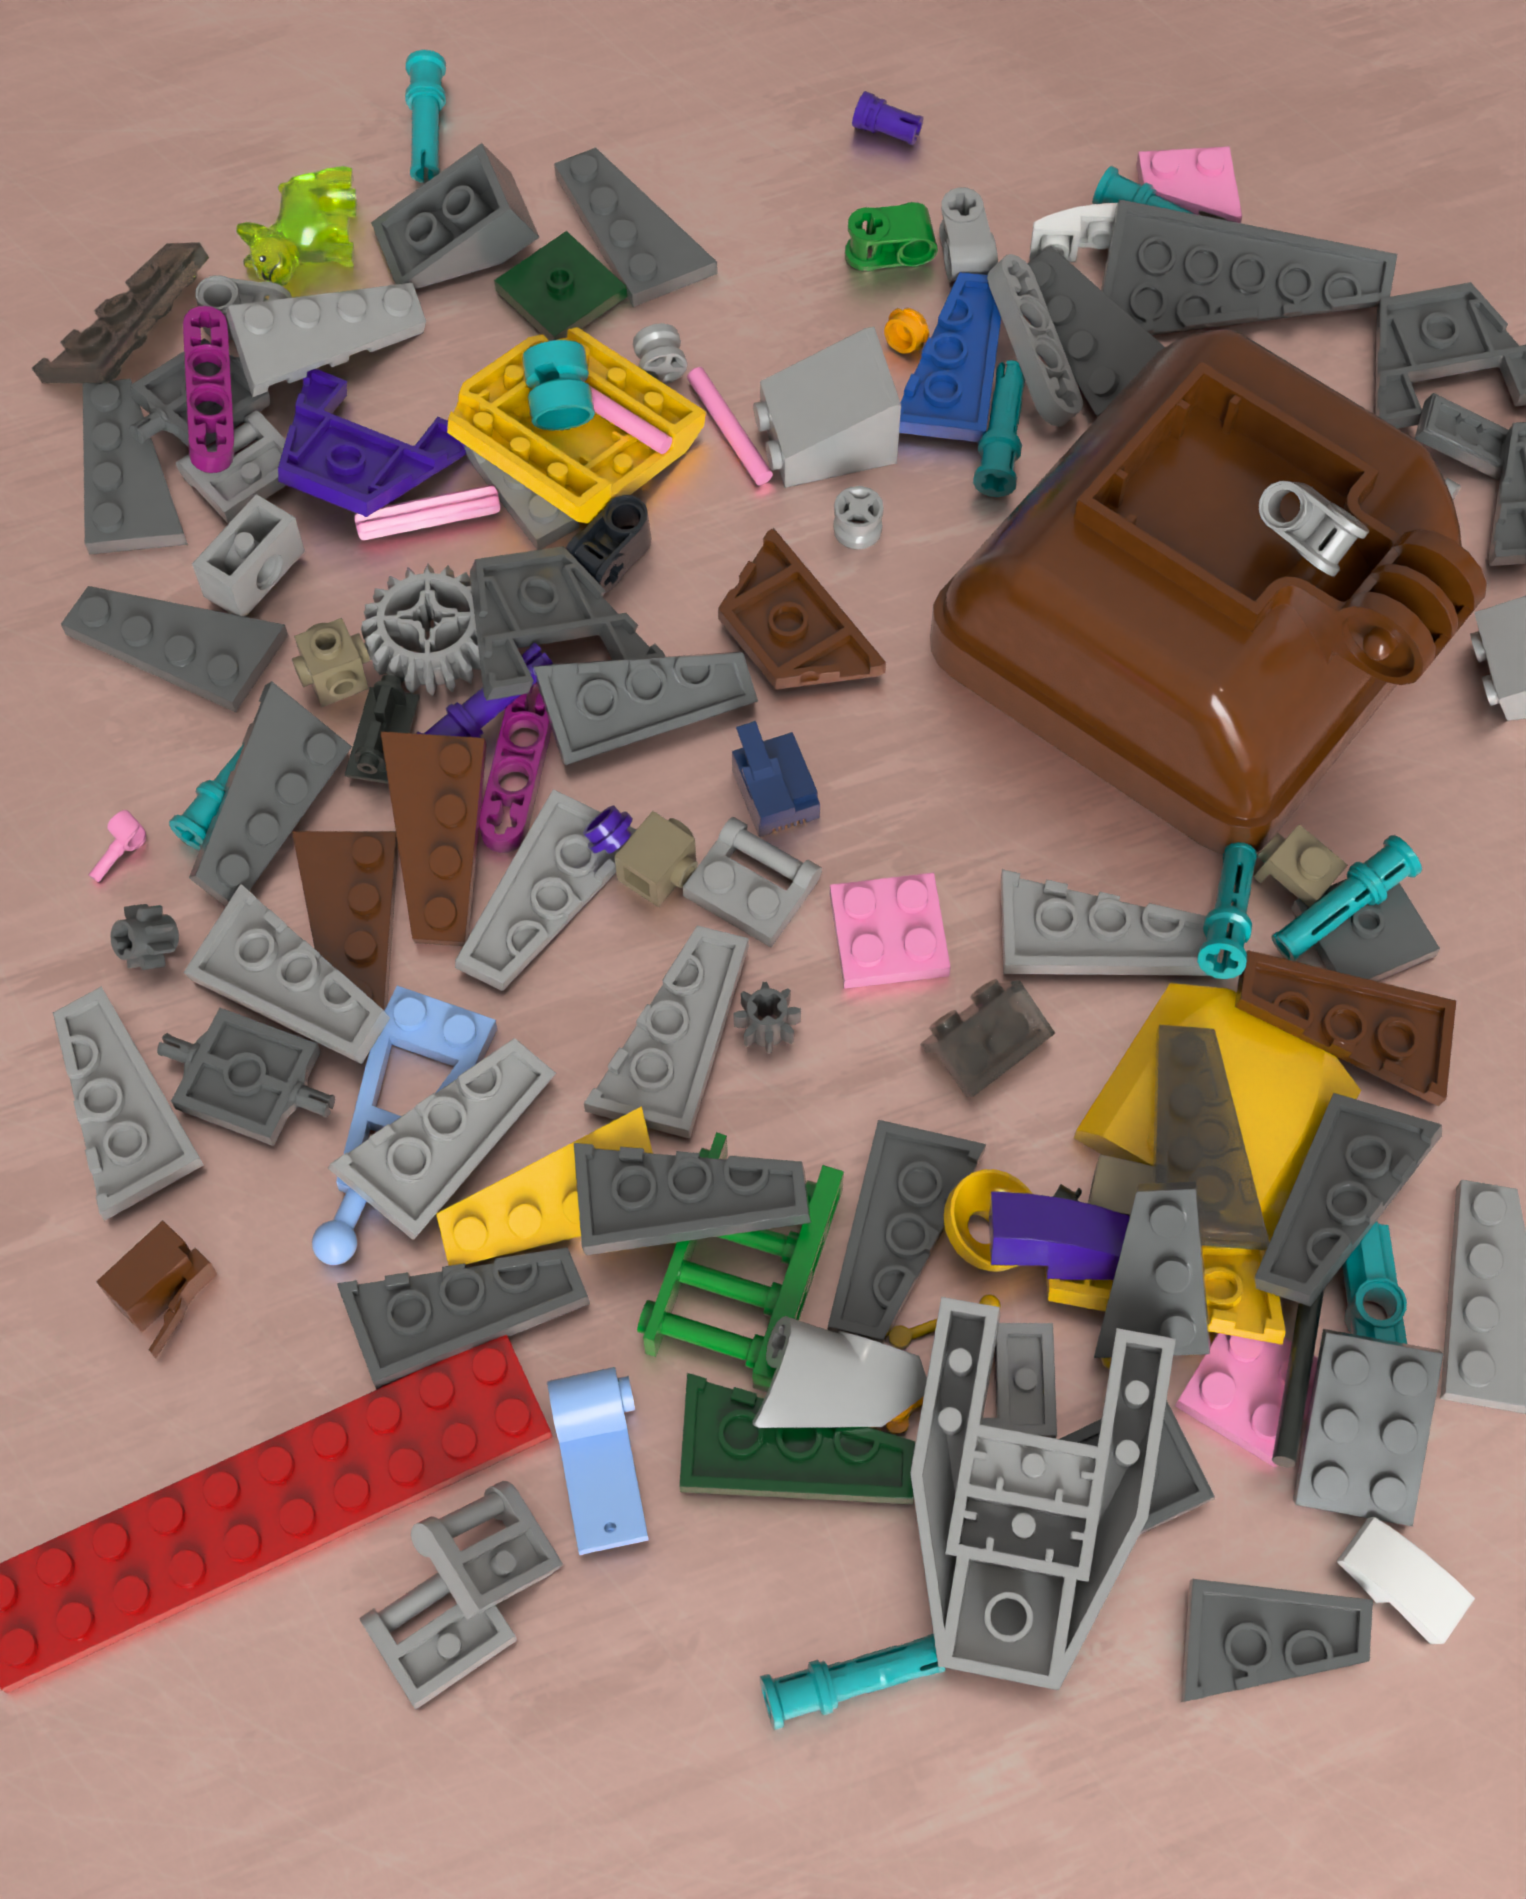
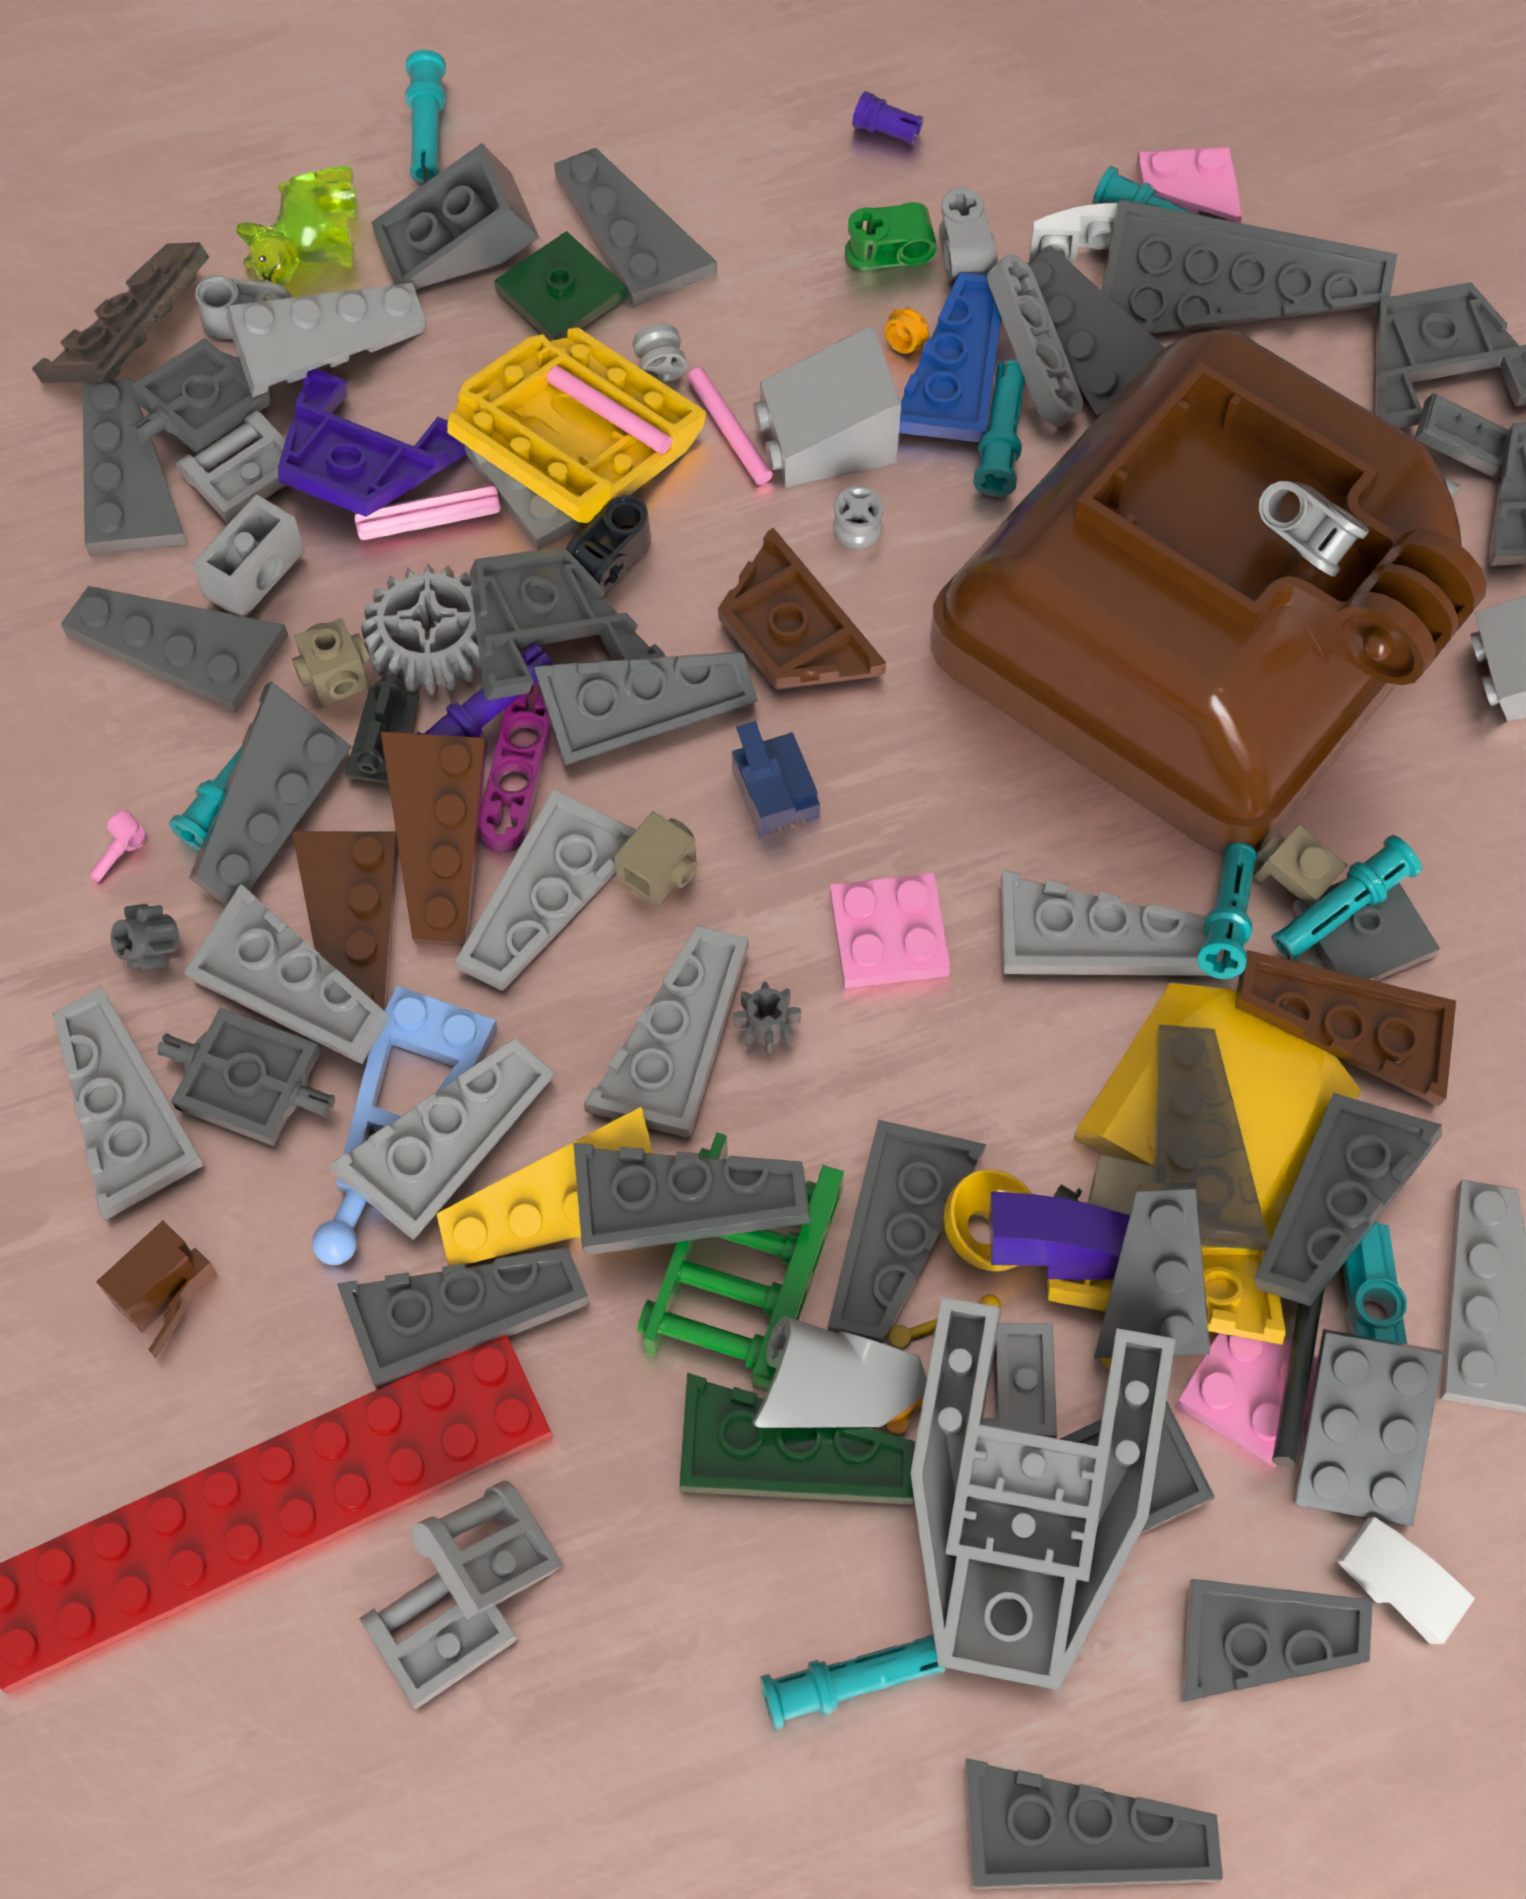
(208, 388): magenta beam -> none
(557, 379): teal wheel -> none
(598, 1458): light blue door -> none
(608, 830): dark purple plate -> none
(743, 895): light grey plate -> none
(988, 1035): clear smoke bracket -> none
(1070, 1835): none -> dark grey wing

